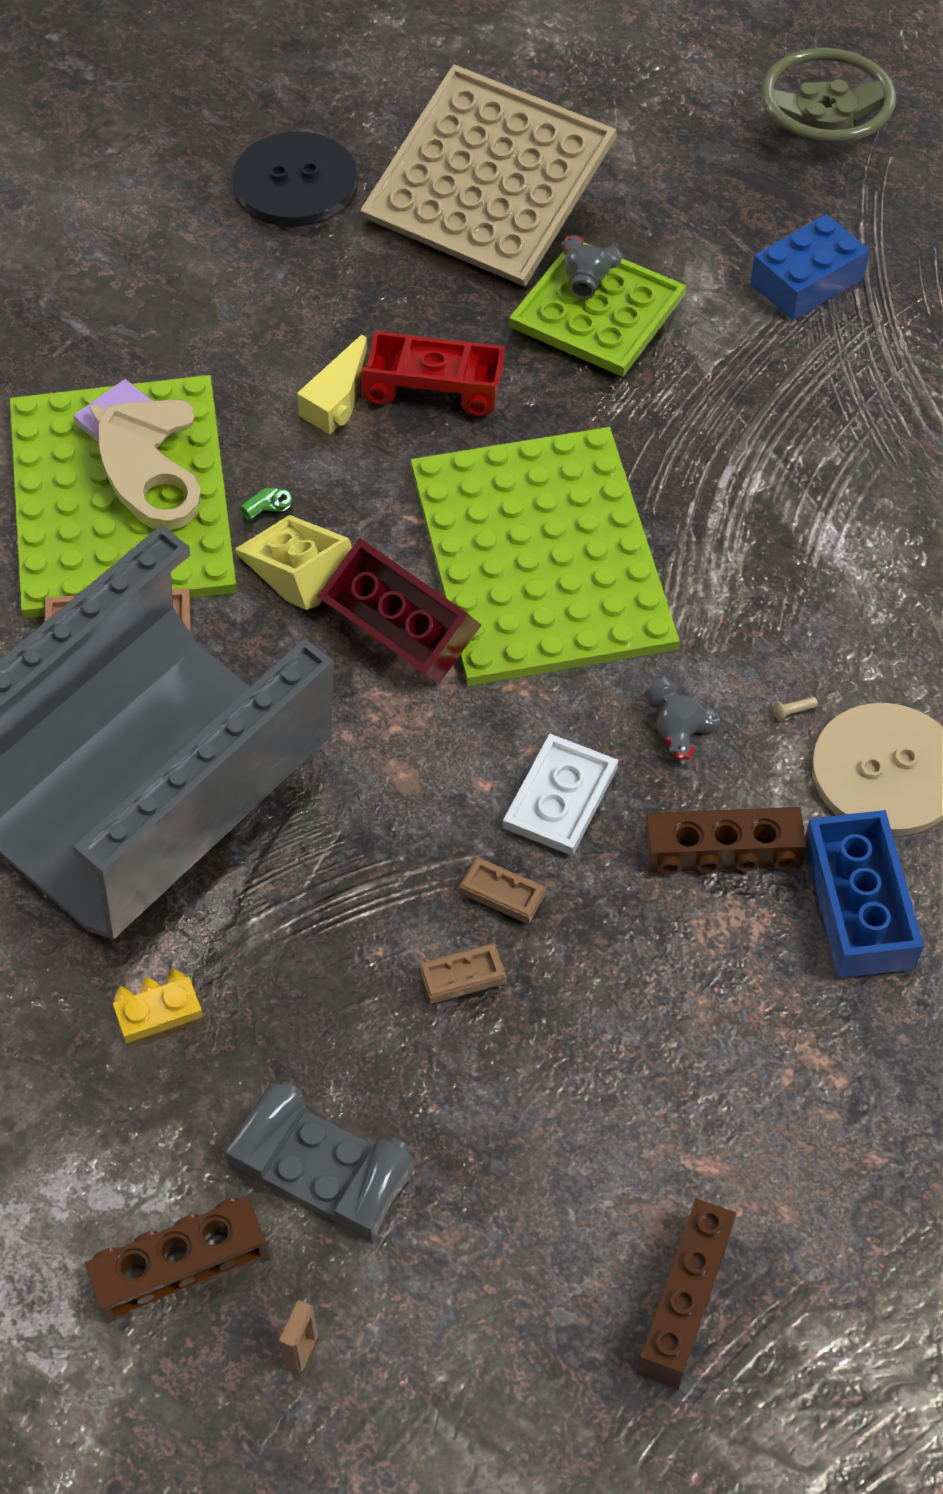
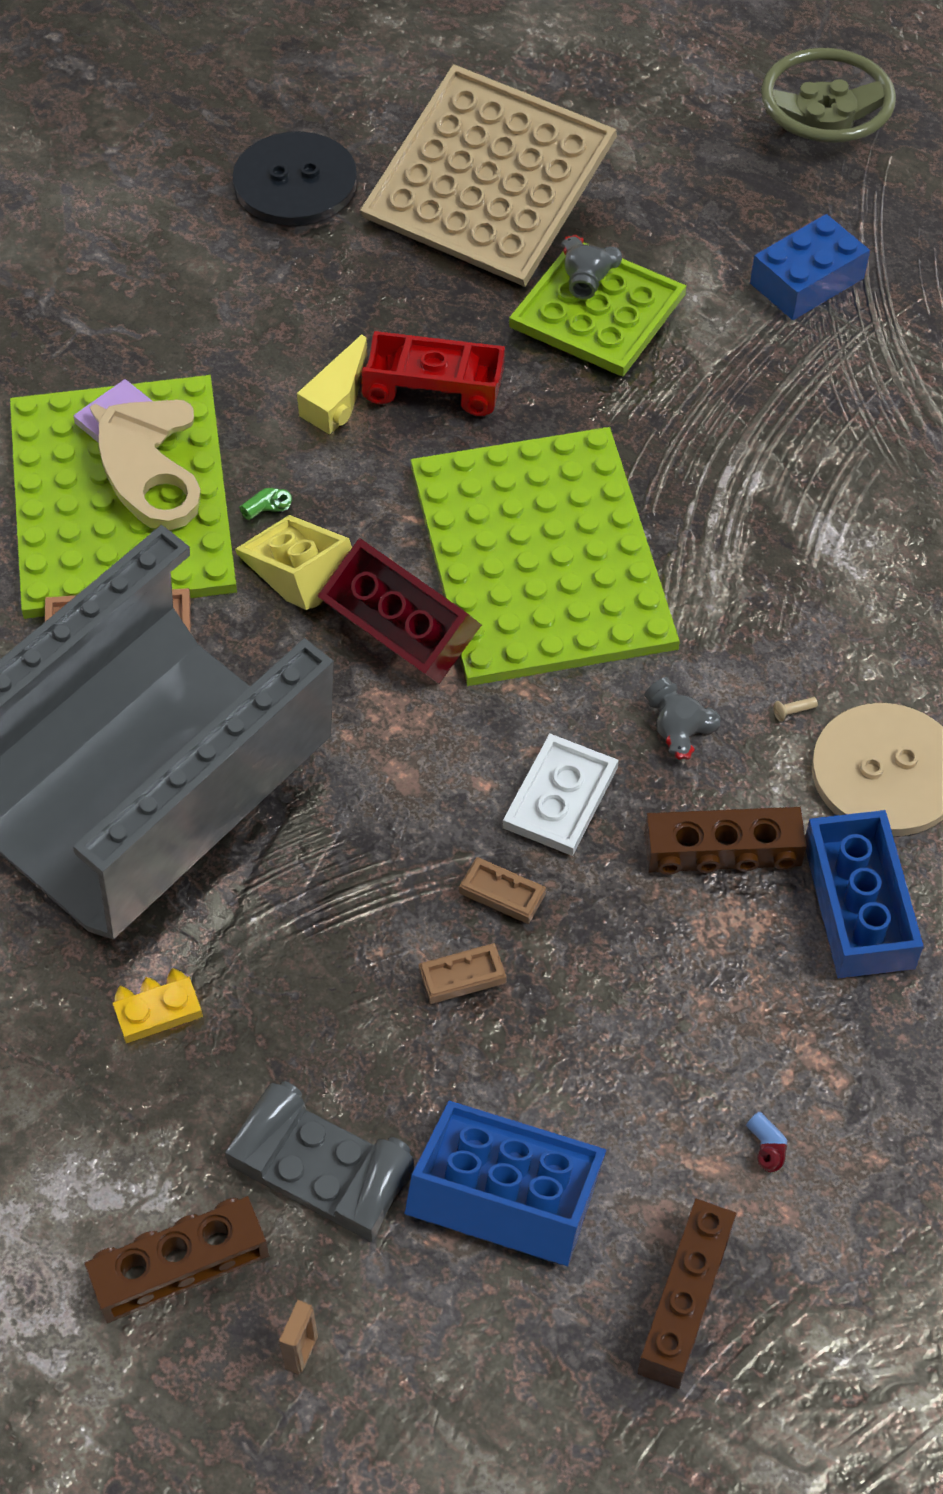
(505, 1182): none -> blue slope
(772, 1145): none -> arm

